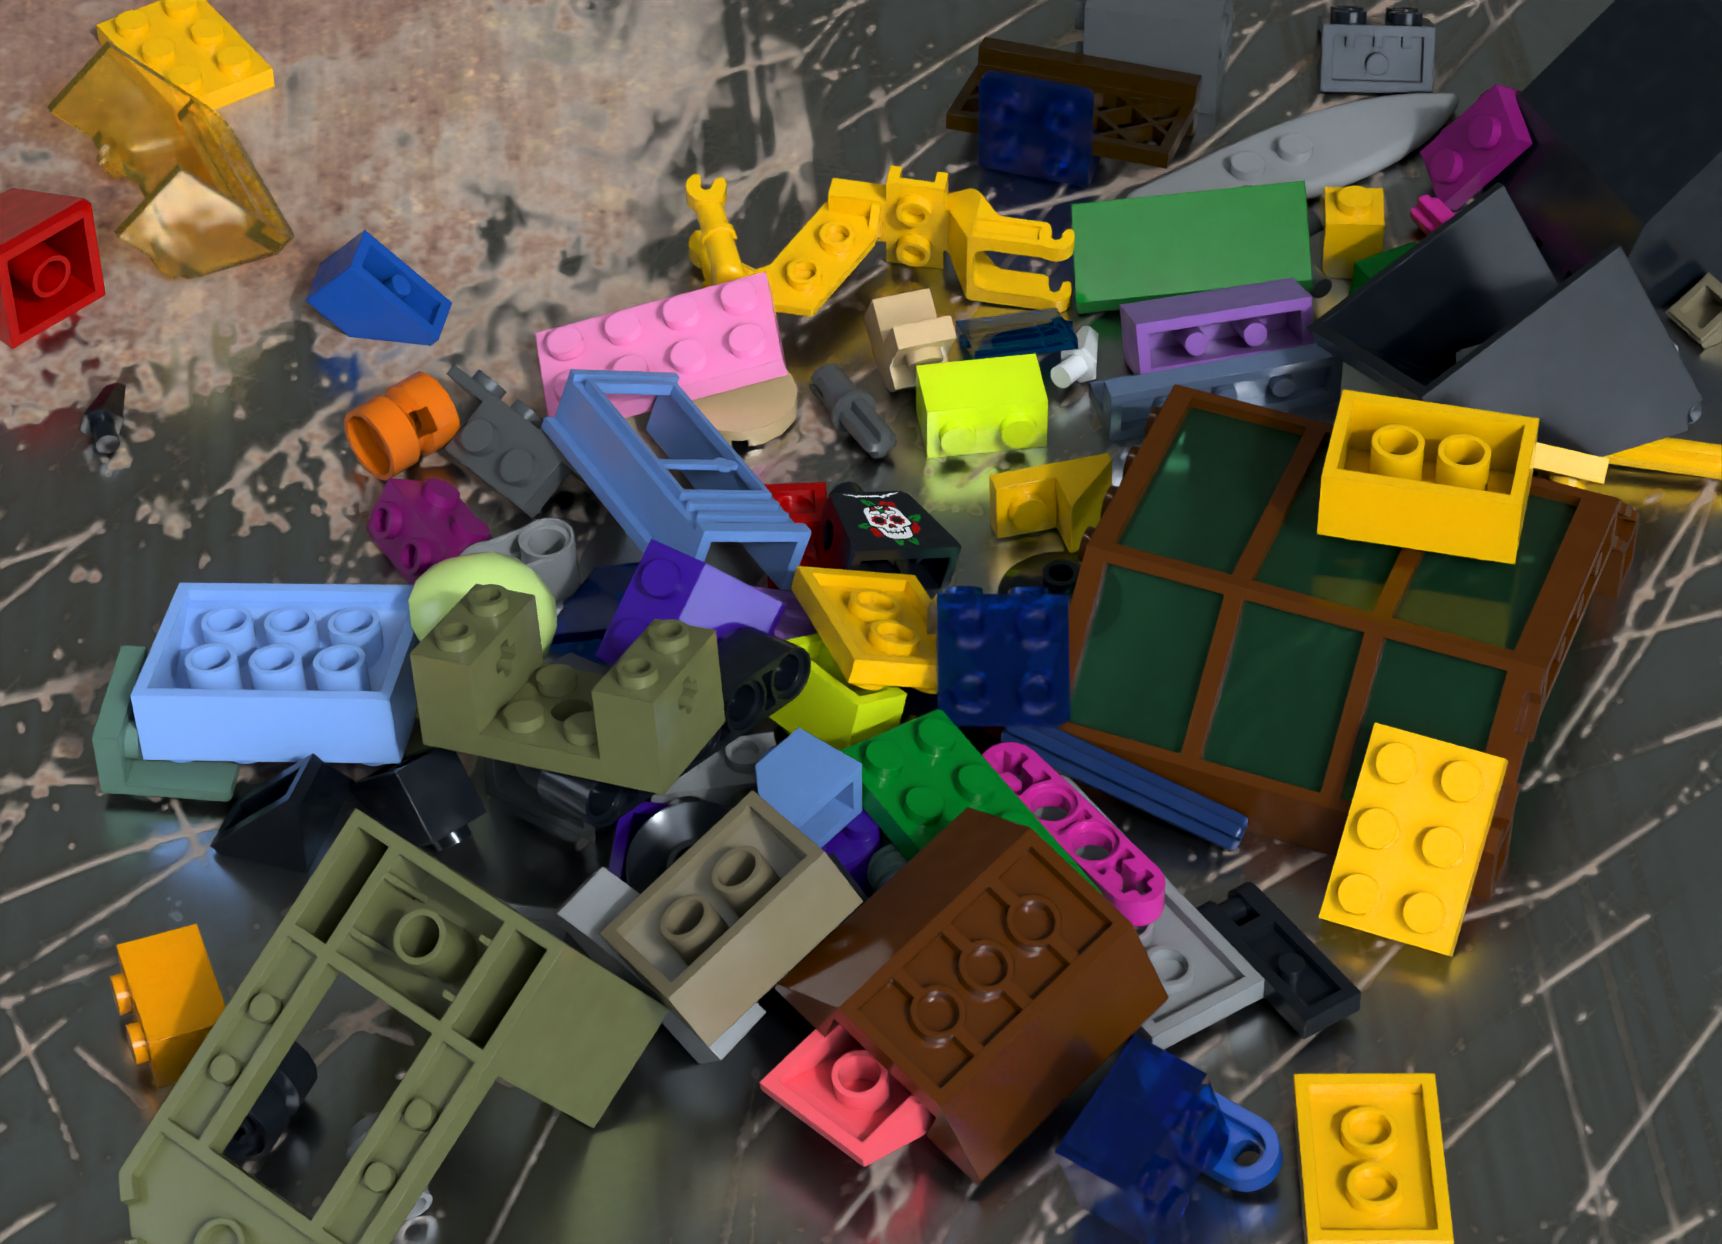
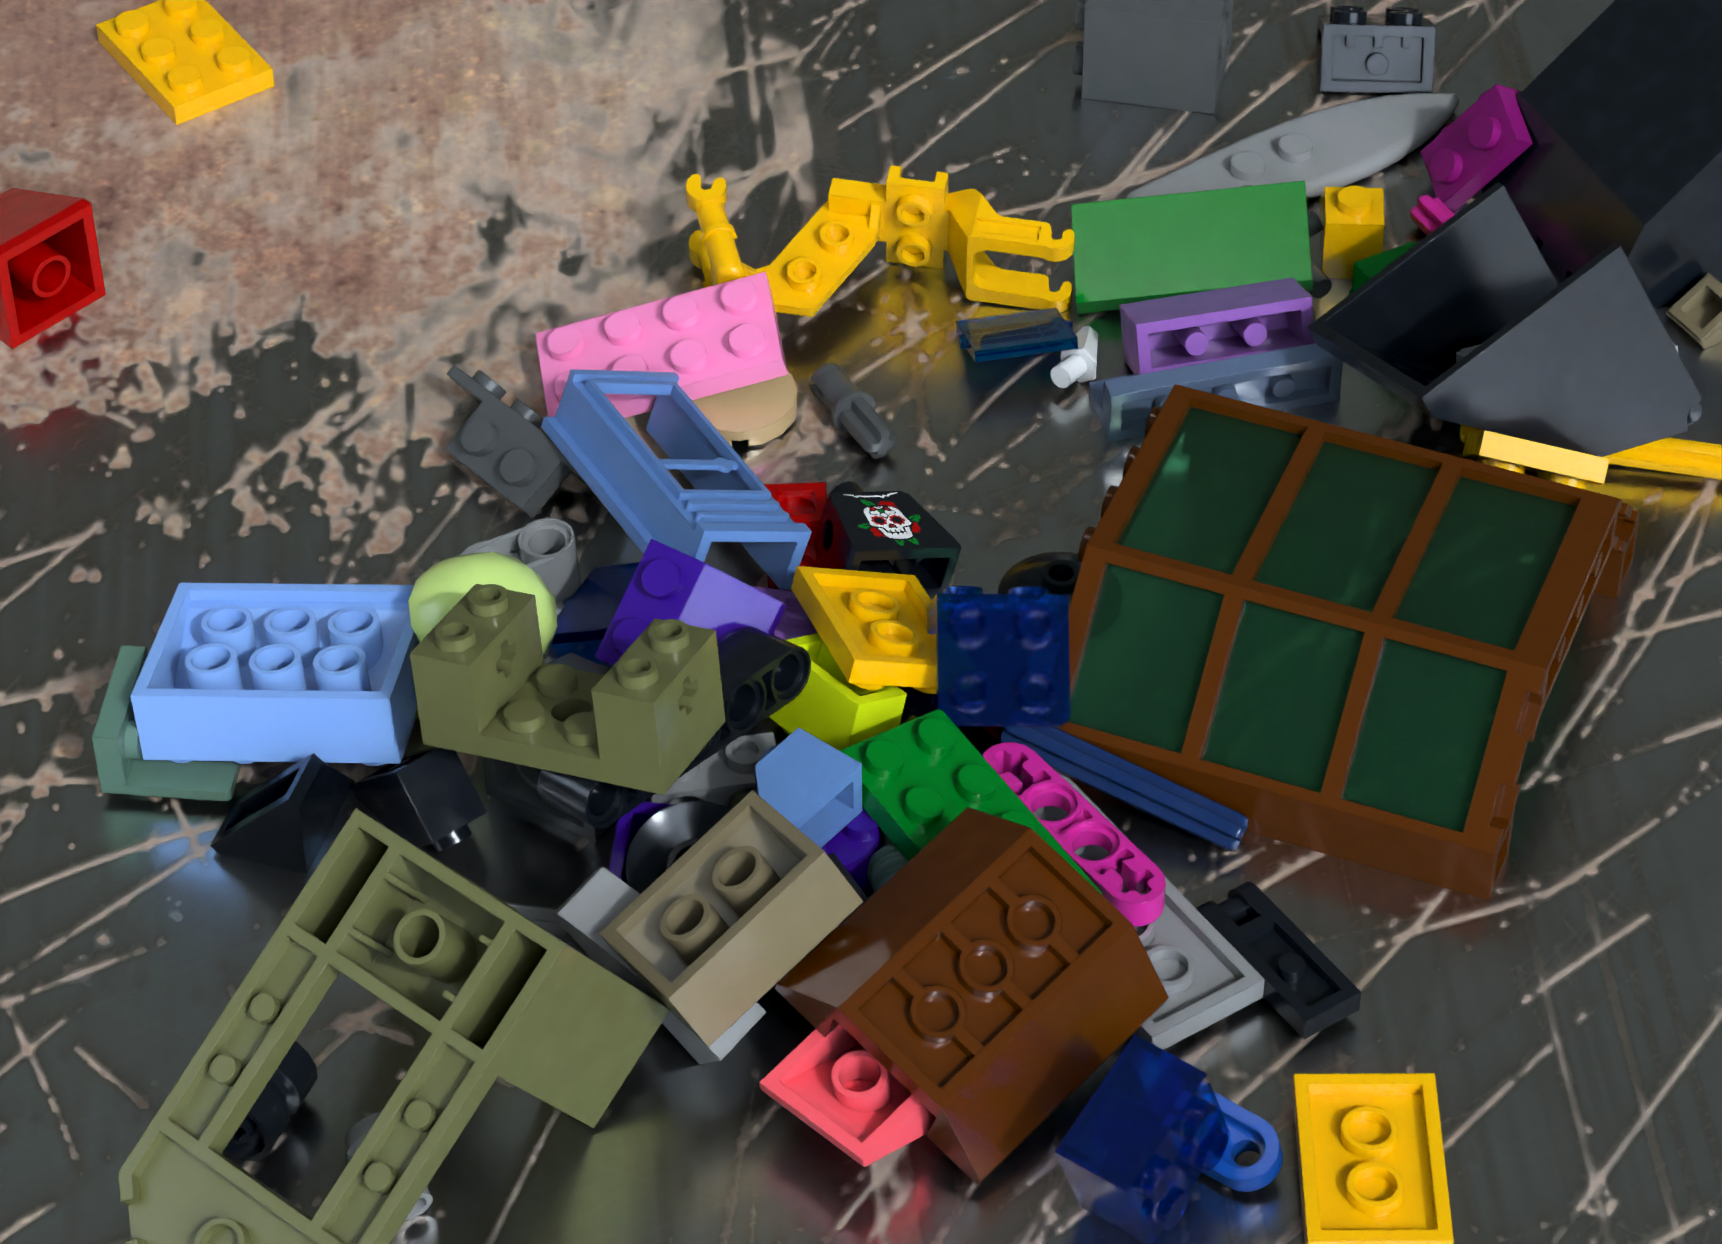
(105, 418): black bar -> none
(171, 998): light orange brick -> none
(199, 185): clear yellow windscreen -> none
(377, 295): blue slope -> none
(399, 427): orange wheel -> none
(423, 525): magenta bracket -> none
(907, 334): tan brick -> none
(981, 405): neon yellow brick -> none
(1036, 128): clear blue bracket -> none
(1051, 496): yellow slope -> none
(1154, 99): dark brown fence -> none
(1413, 839): yellow plate -> none
(1427, 476): yellow brick -> none

